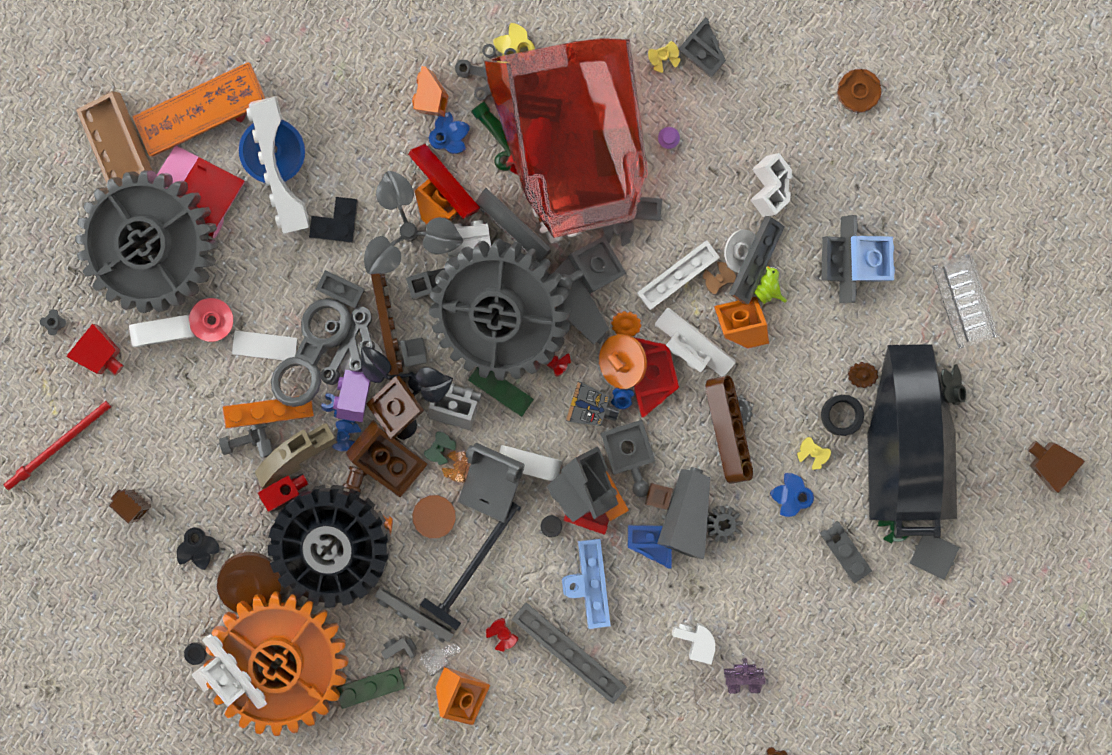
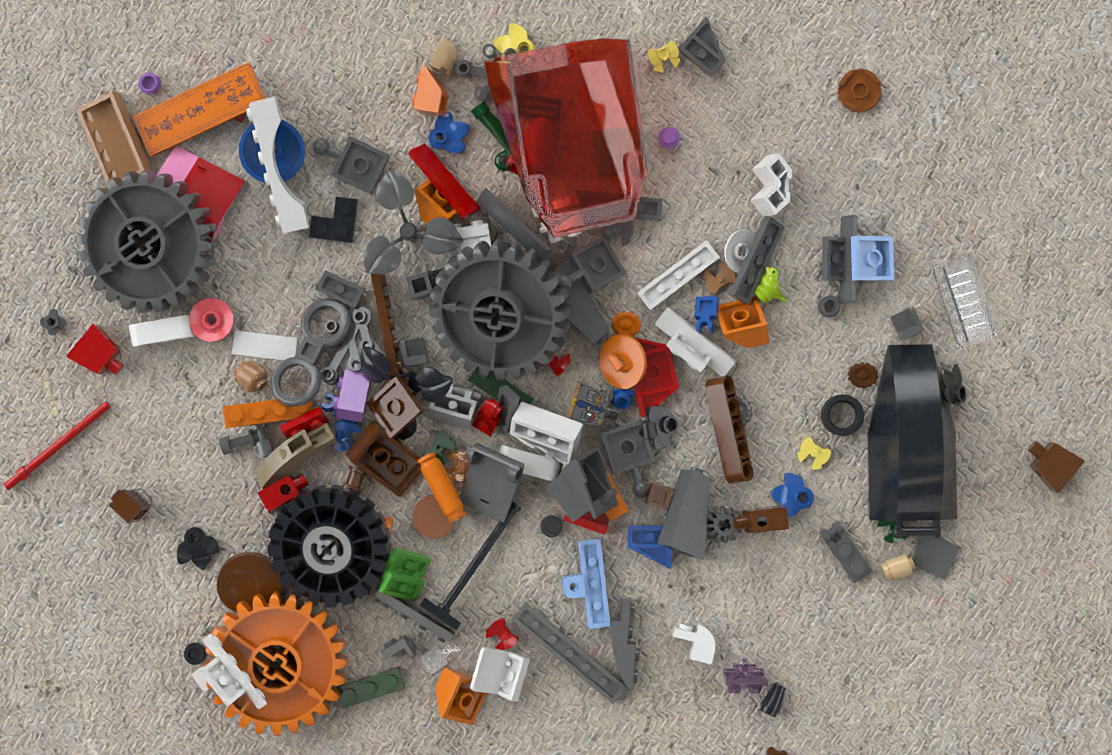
(150, 83): none -> medium lavender plate
(250, 376): none -> medium nougat head
(307, 421): none -> red plate
(357, 164): none -> dark grey plate
(404, 574): none -> bright green slope
(441, 487): none -> orange axle
(445, 58): none -> tan brick
(488, 417): none -> red plate
(500, 673): none -> white bracket
(509, 401): none -> dark grey plate
(547, 431): none -> white wedge
(624, 651): none -> dark grey slope
(655, 426): none -> black plate
(706, 310): none -> blue plate
(762, 519): none -> reddish brown torso
(773, 700): none -> black cone
(835, 303): none -> dark grey plate
(898, 567): none -> tan brick
(907, 323): none -> dark grey panel

